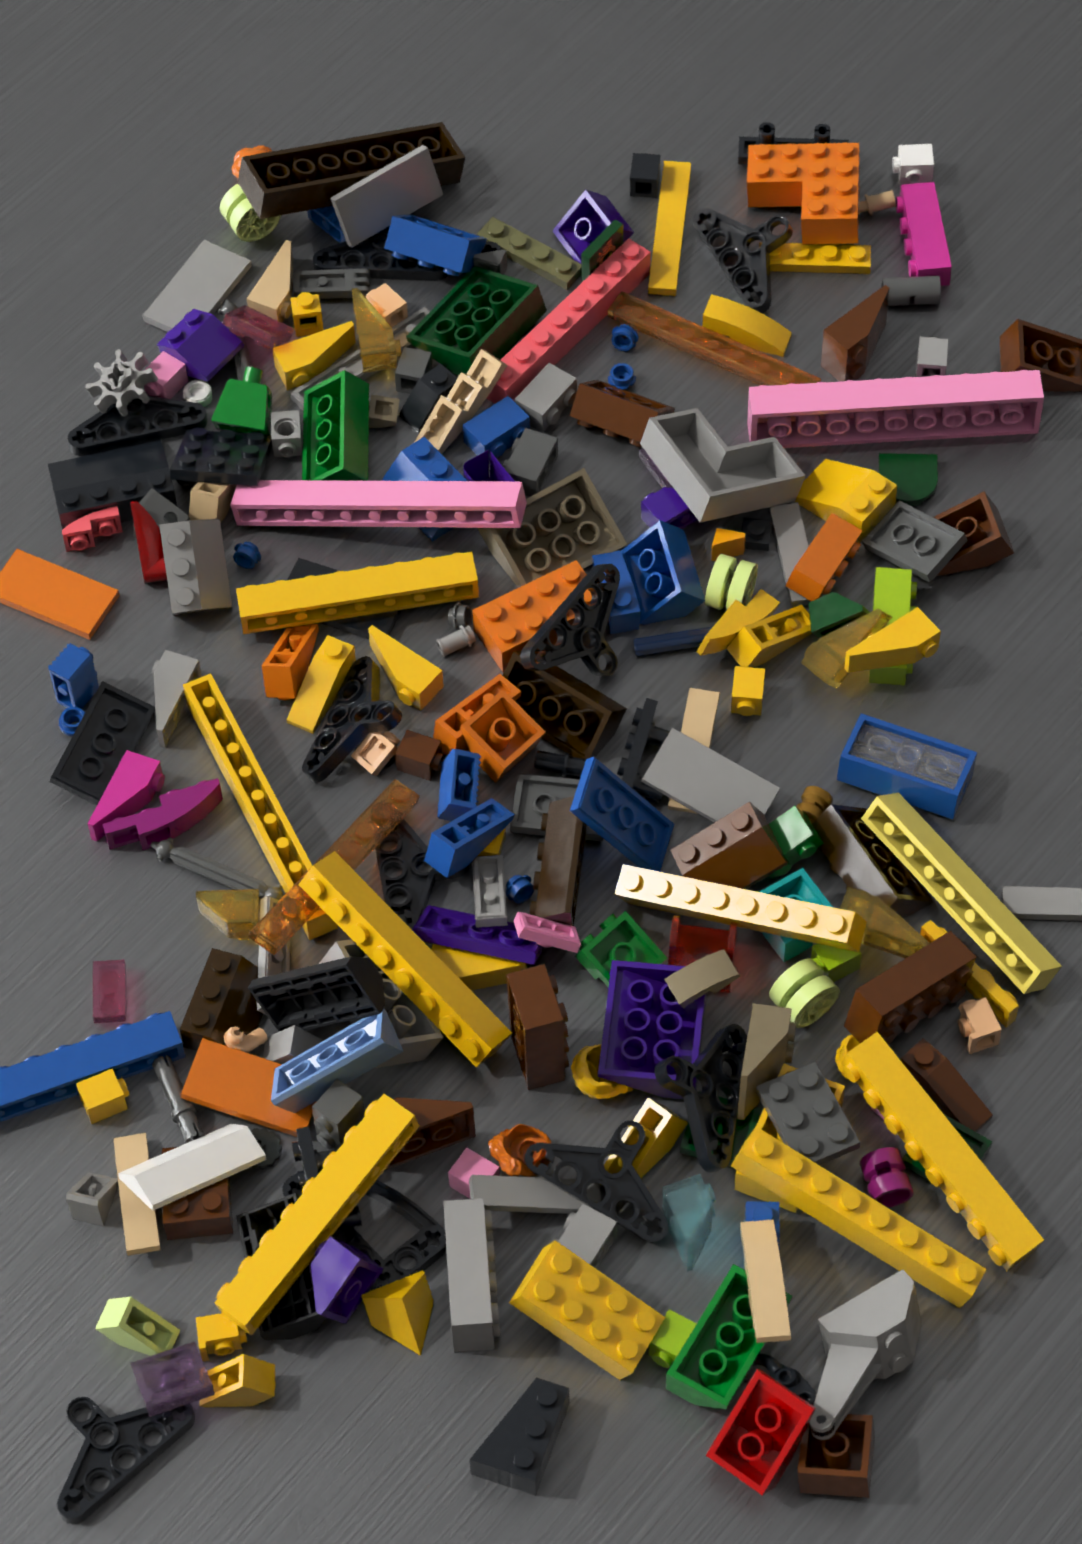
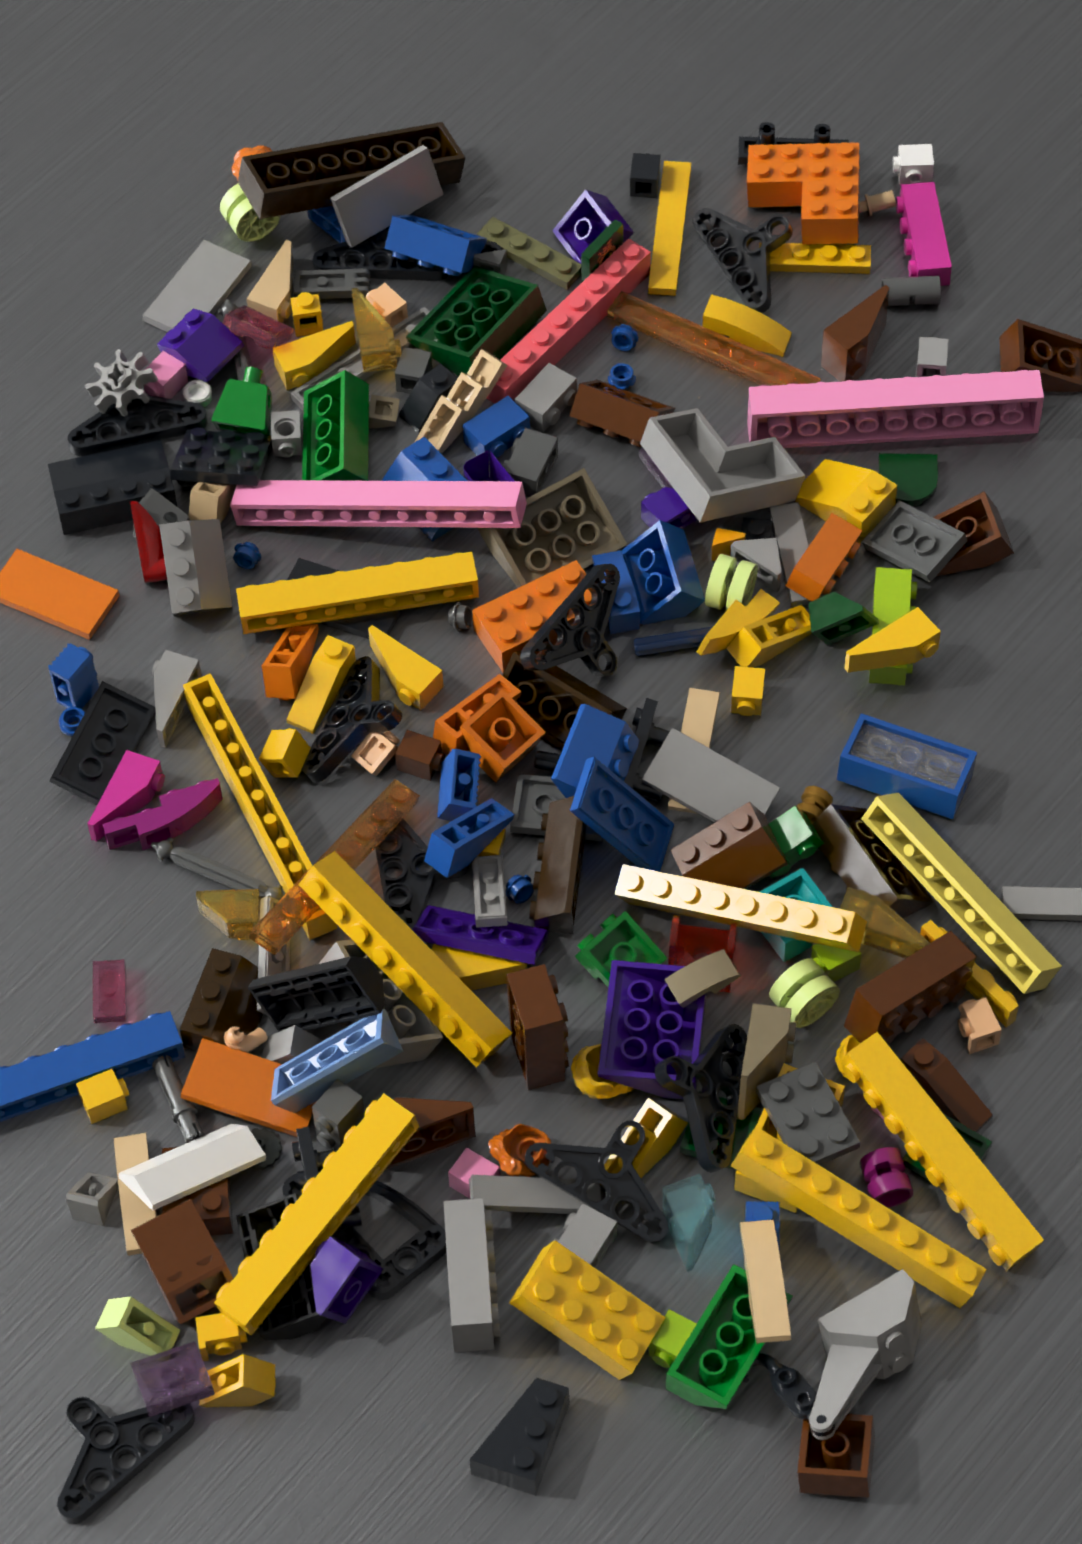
(81, 532): coral slope -> none
(183, 1260): none -> reddish brown slope
(284, 753): none -> yellow brick
(402, 1310): yellow slope -> none
(456, 640): light grey pin -> none
(547, 932): bright pink plate -> none
(595, 736): none -> blue slope
(762, 1433): red slope -> none
(765, 554): none -> light grey slope
(828, 654): clear yellow slope -> none

